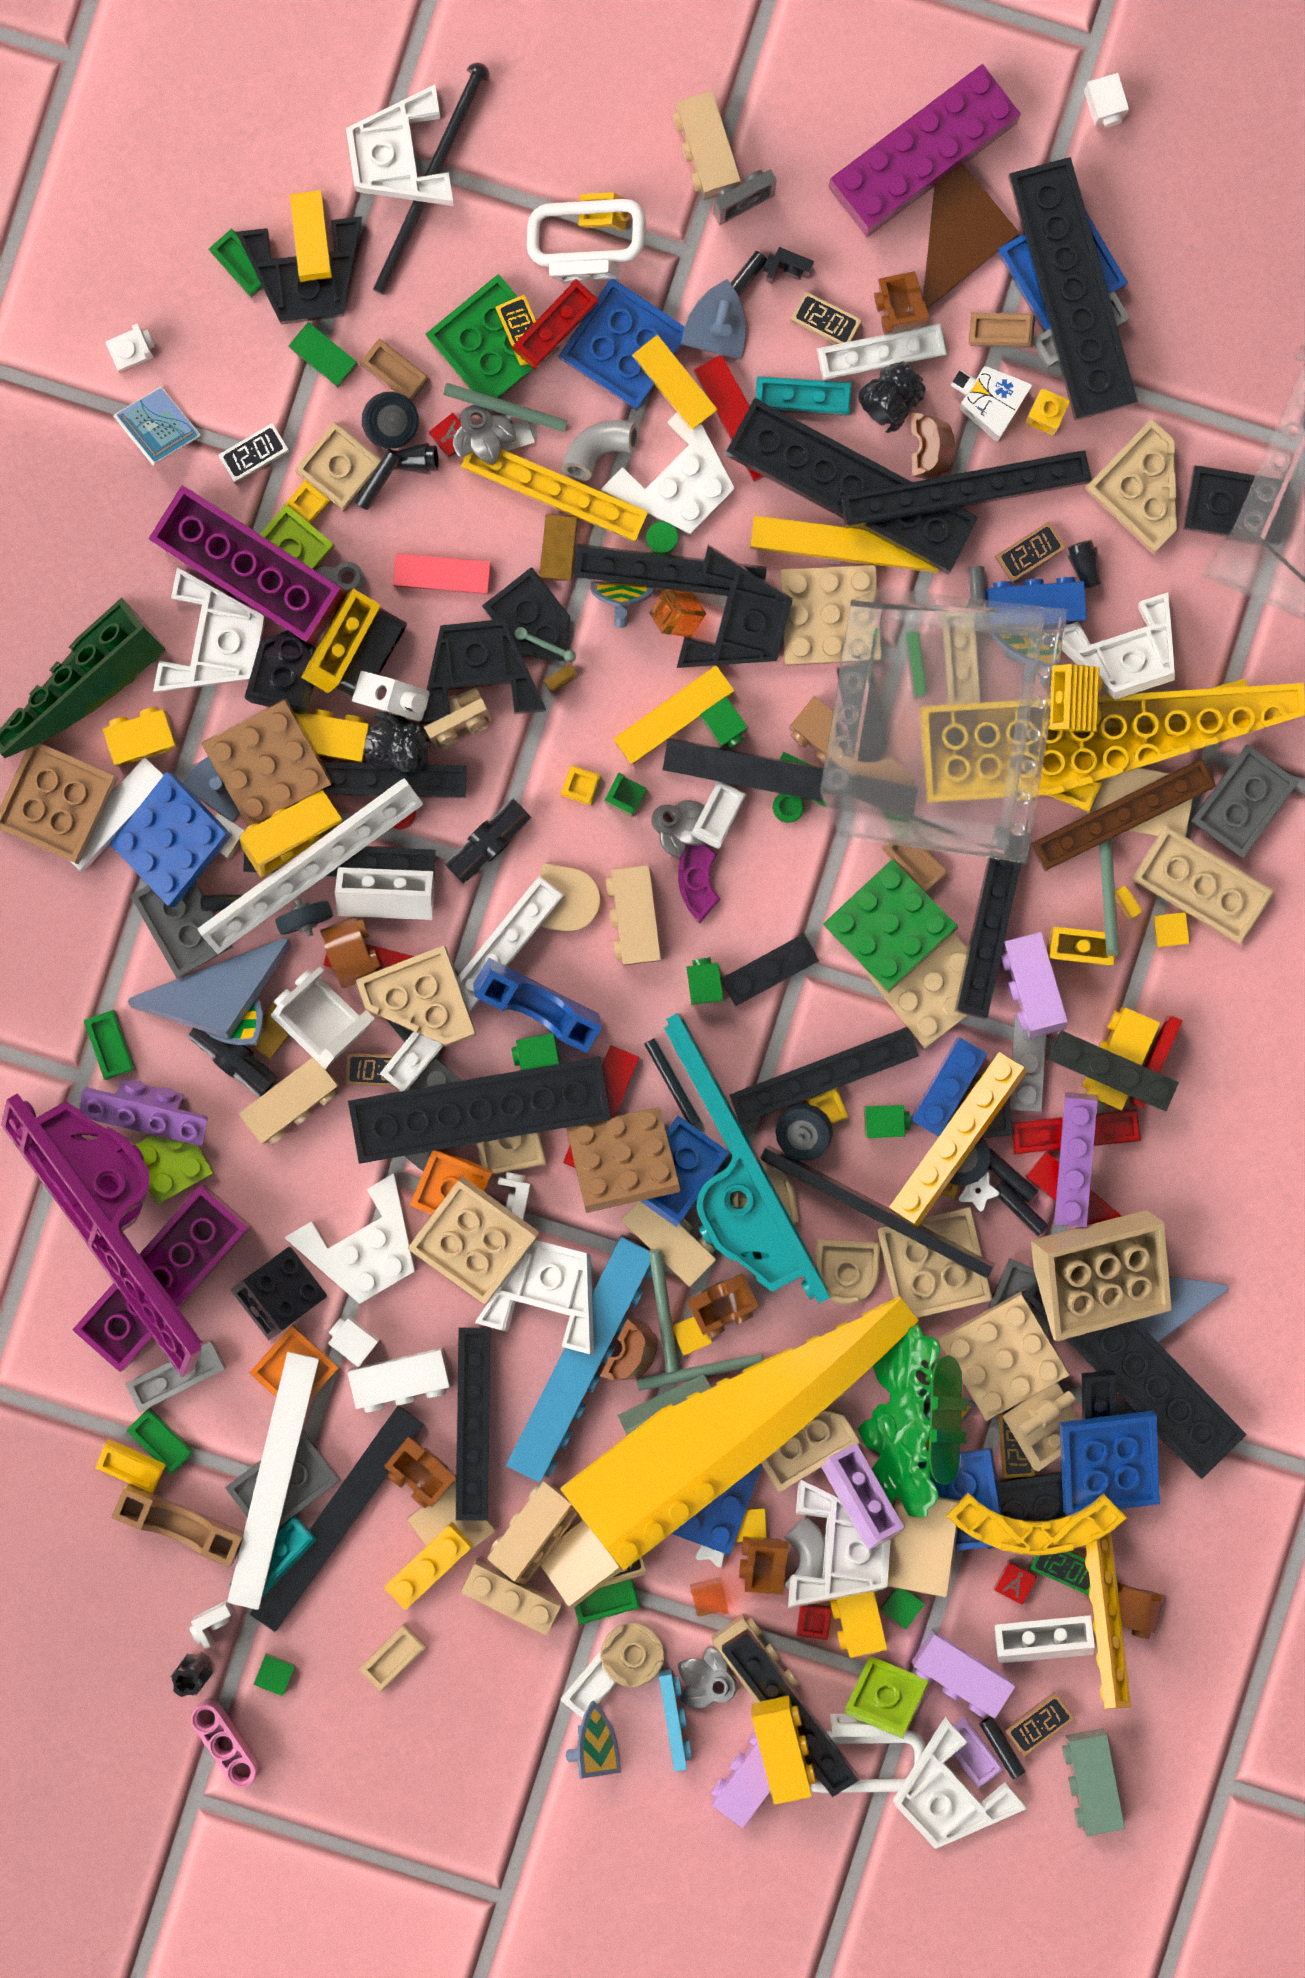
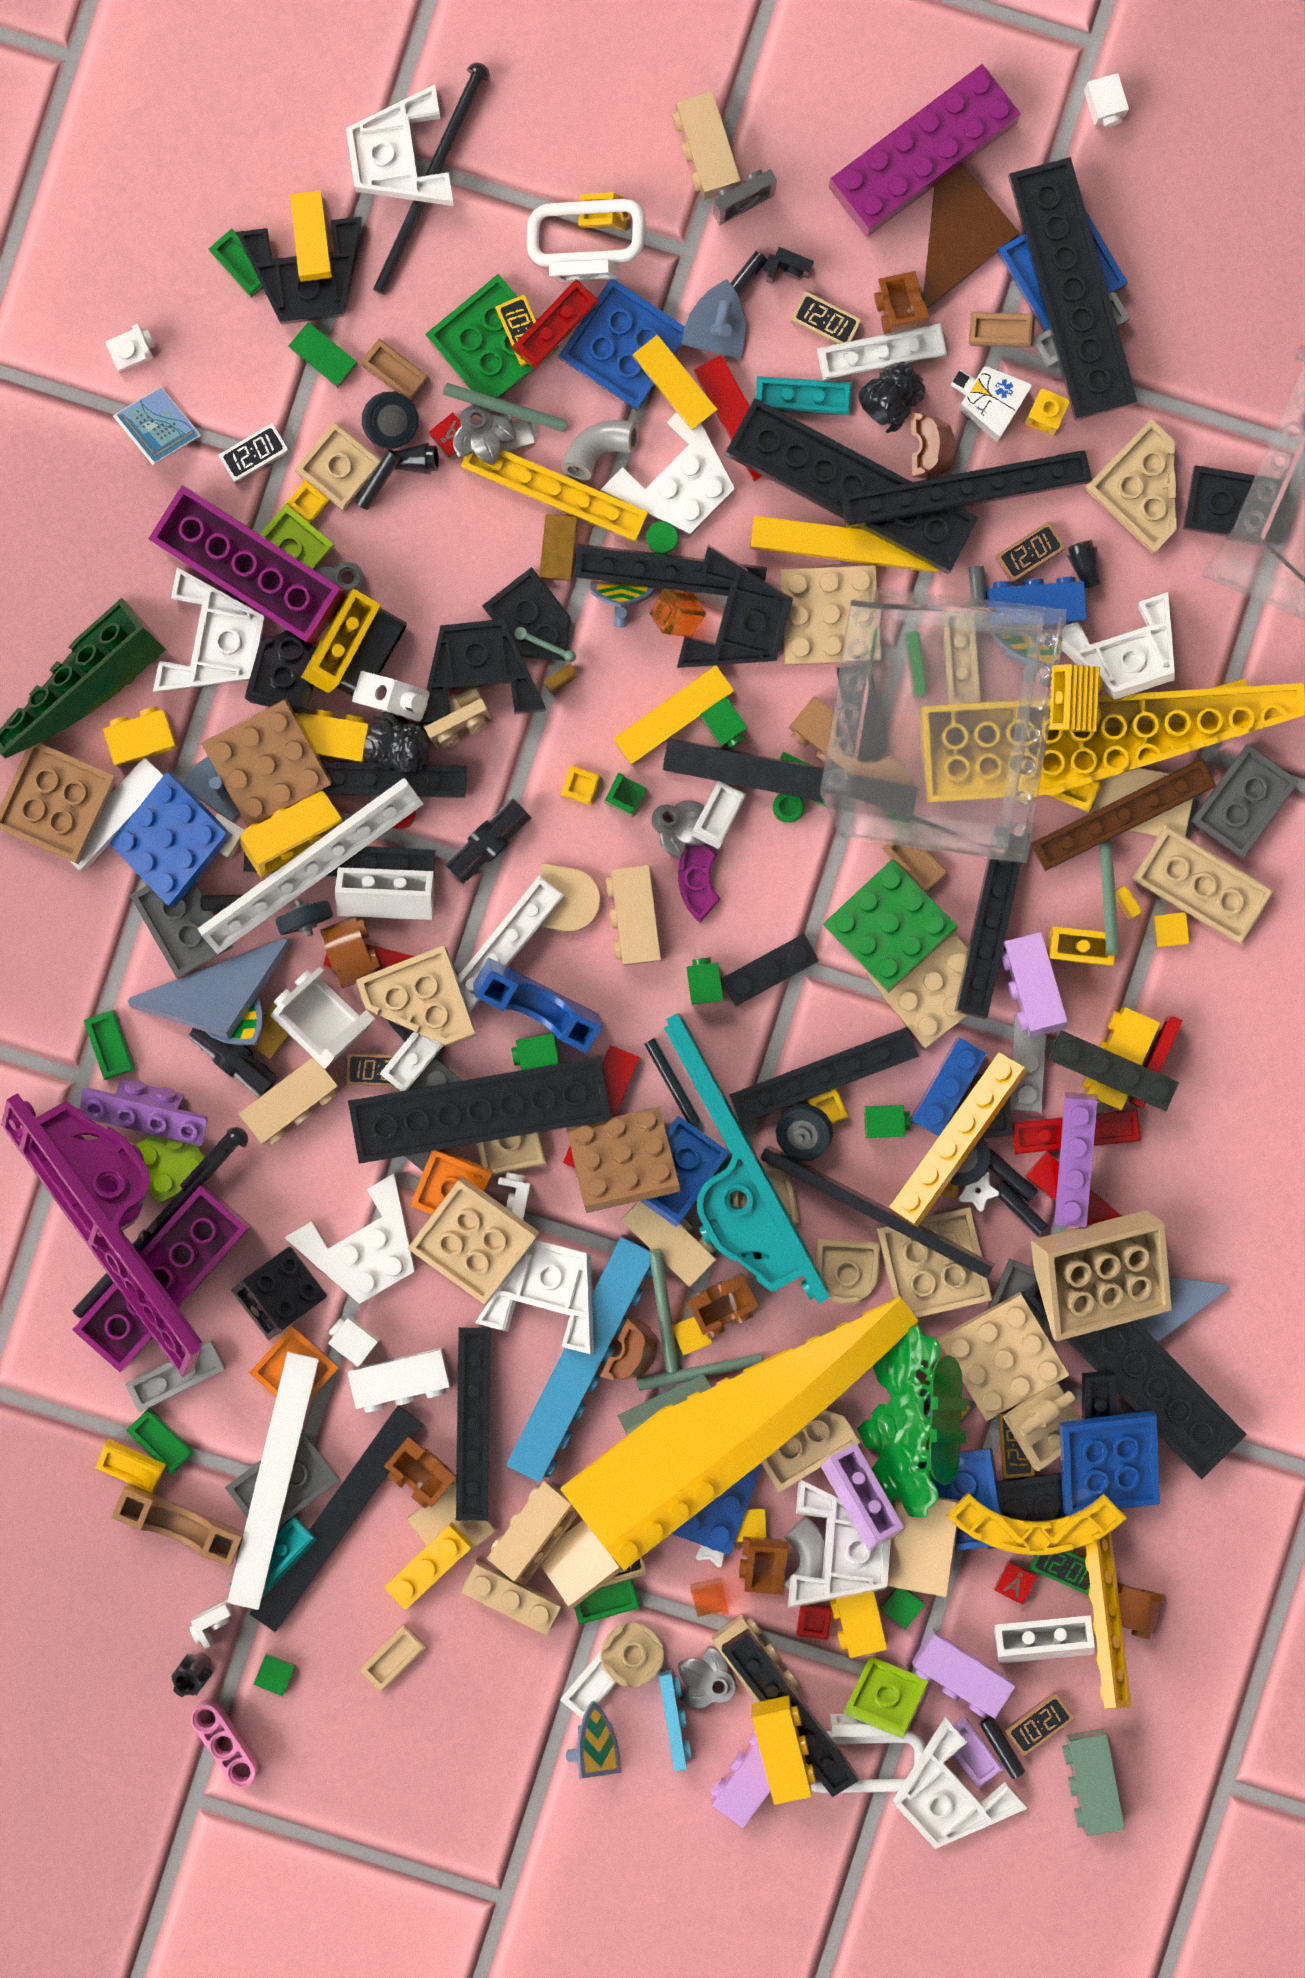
(234, 1137): none -> black bar
(441, 573): coral tile -> none

